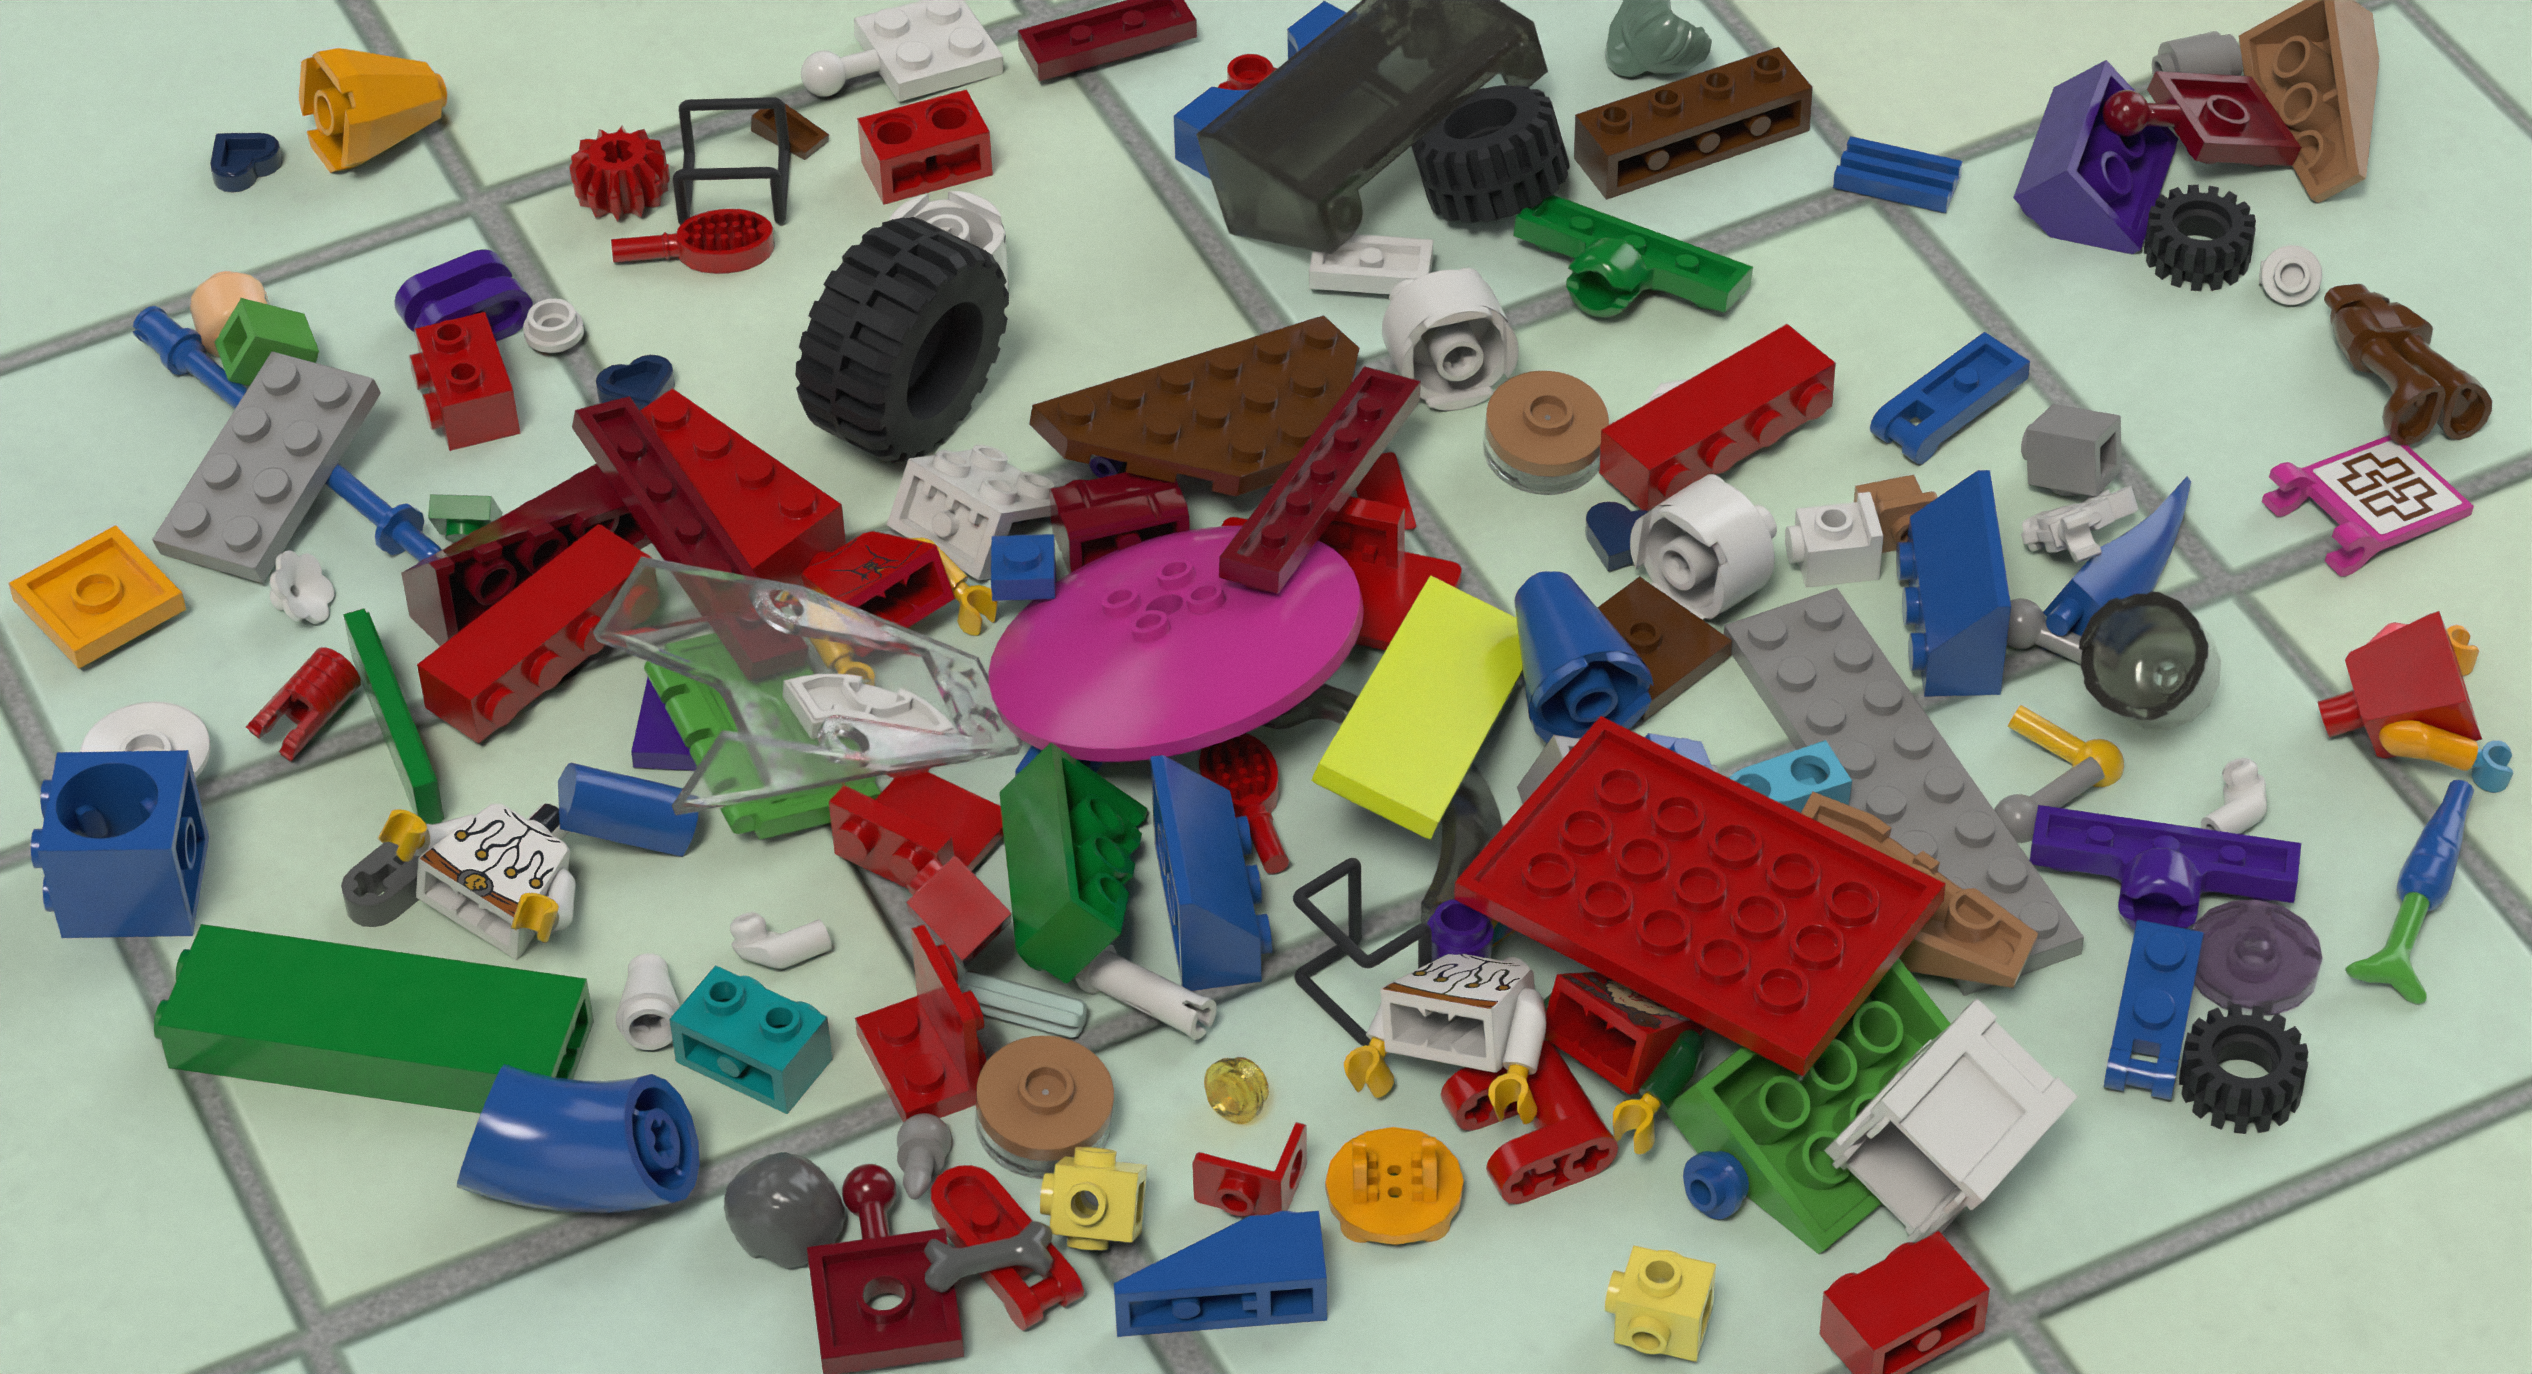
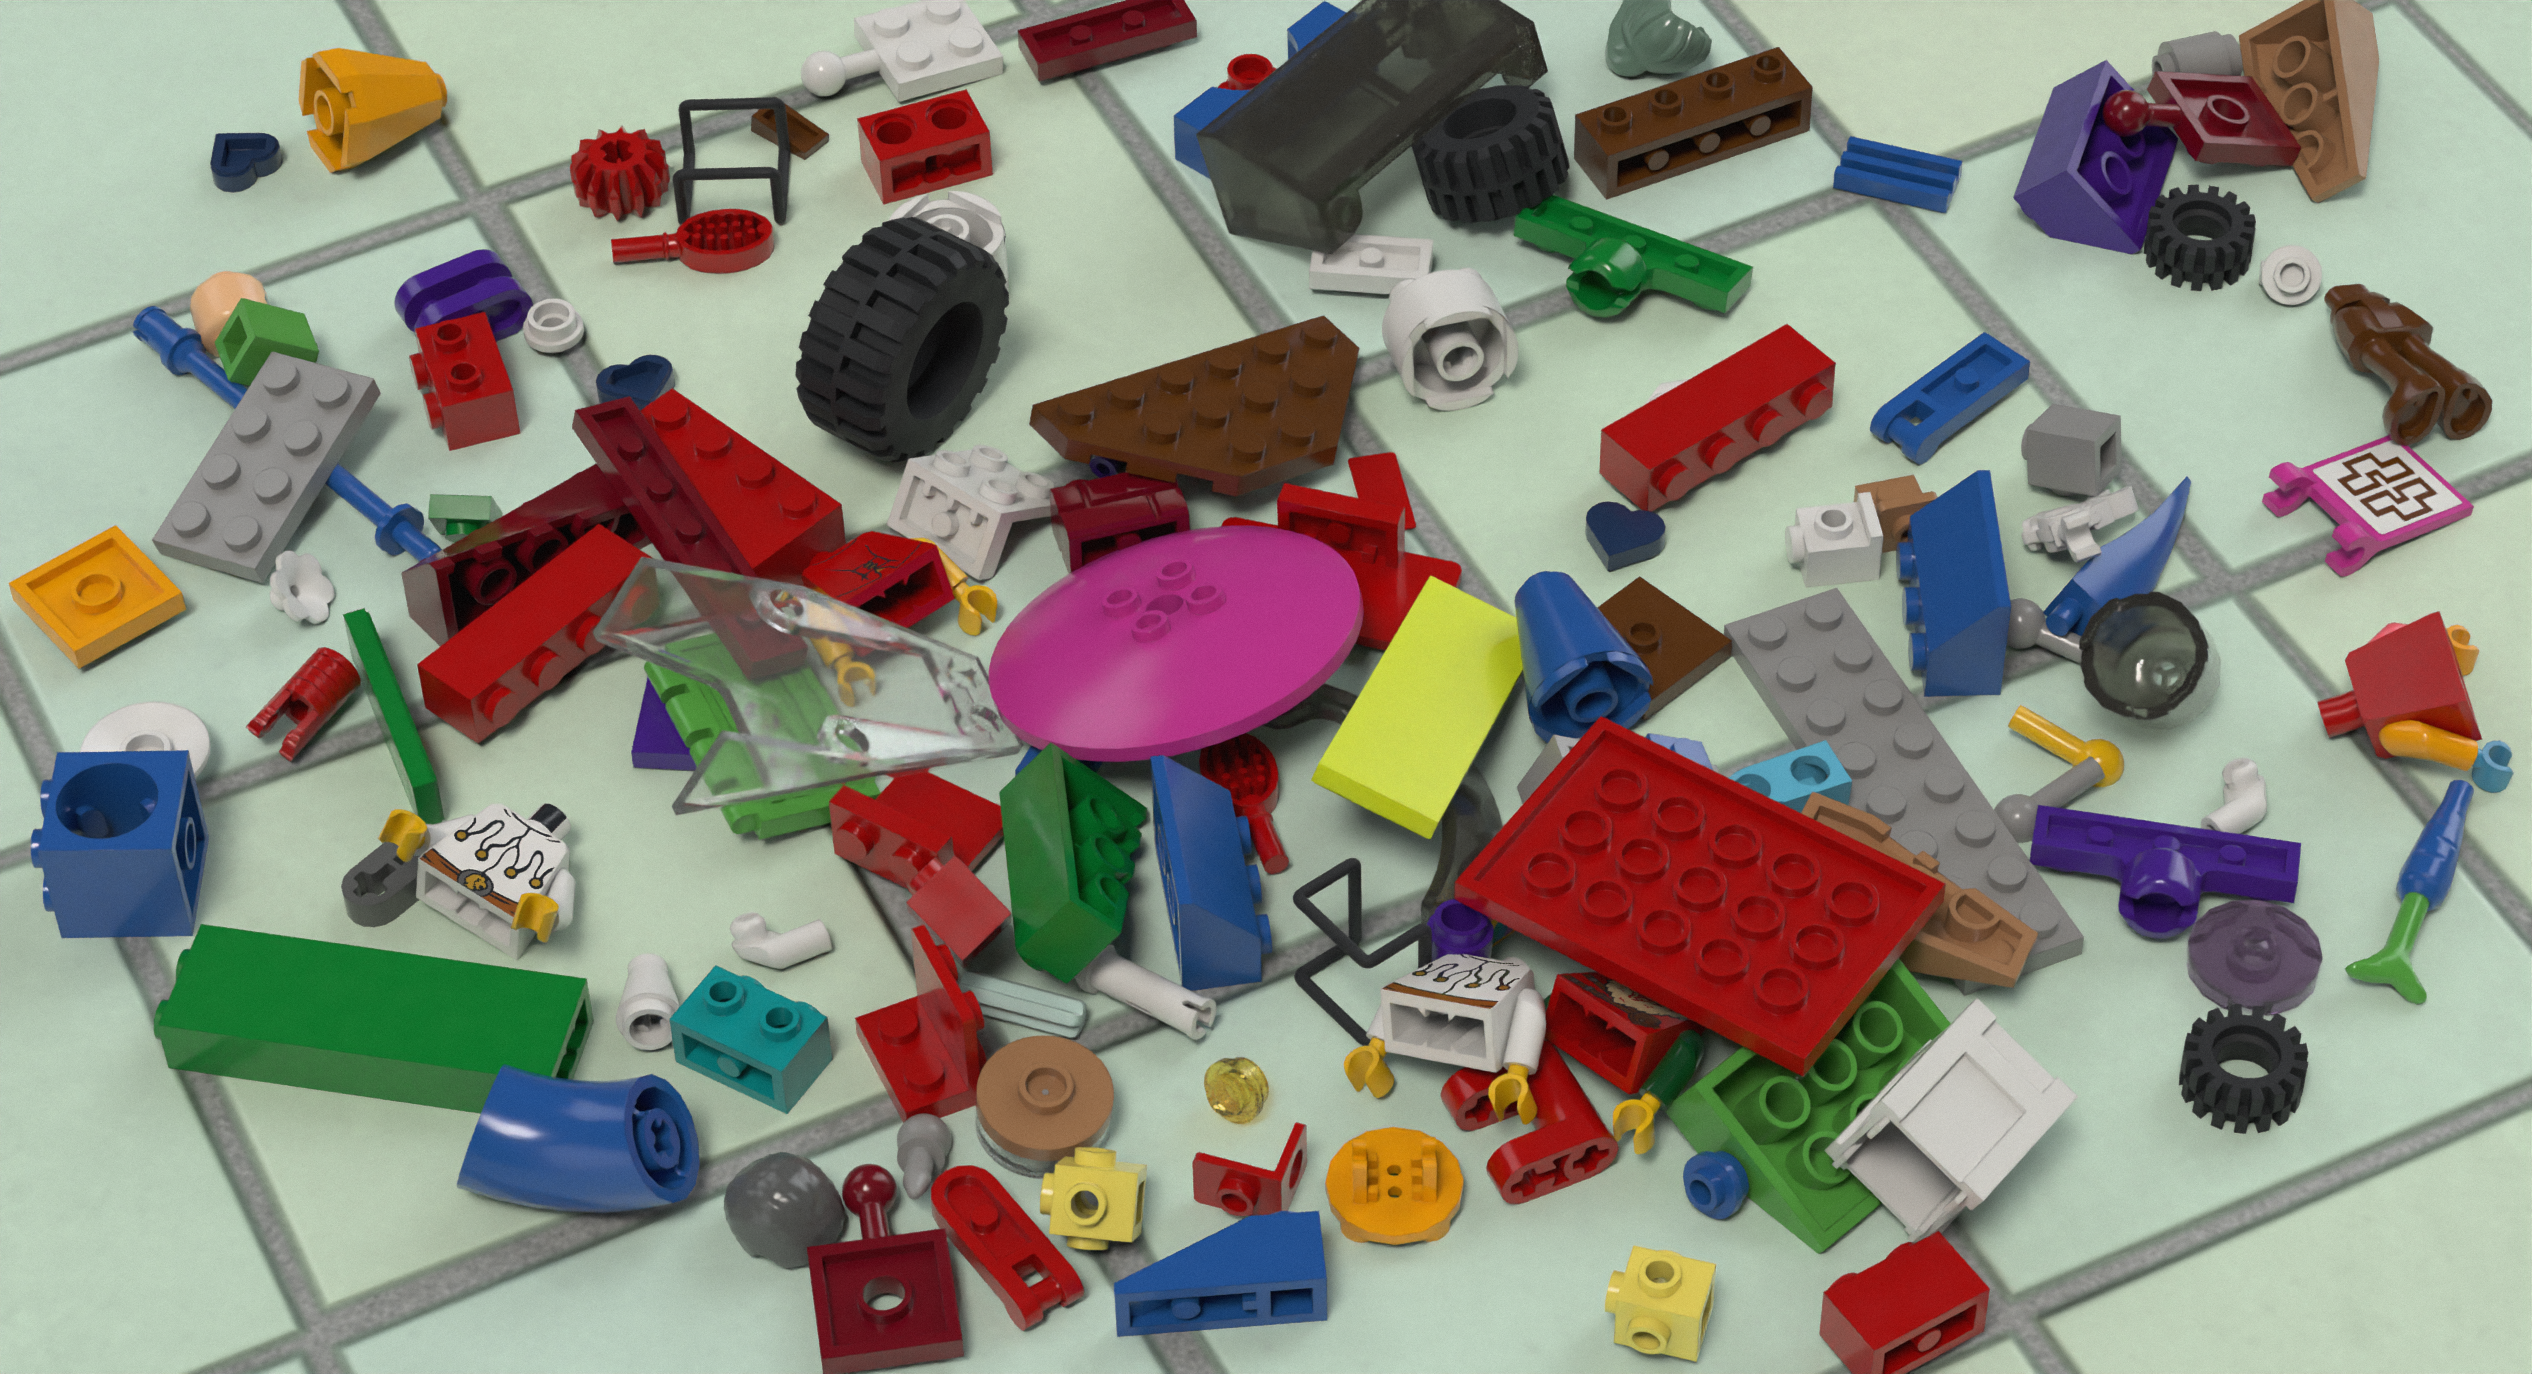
(623, 809): blue brick -> none
(823, 695): white tile -> none
(953, 1263): dark grey piece -> none
(1023, 567): blue bracket -> none
(1319, 480): dark red plate -> none
(1544, 432): medium nougat piece -> none
(1706, 546): white brick -> none
(2154, 1008): blue plate -> none

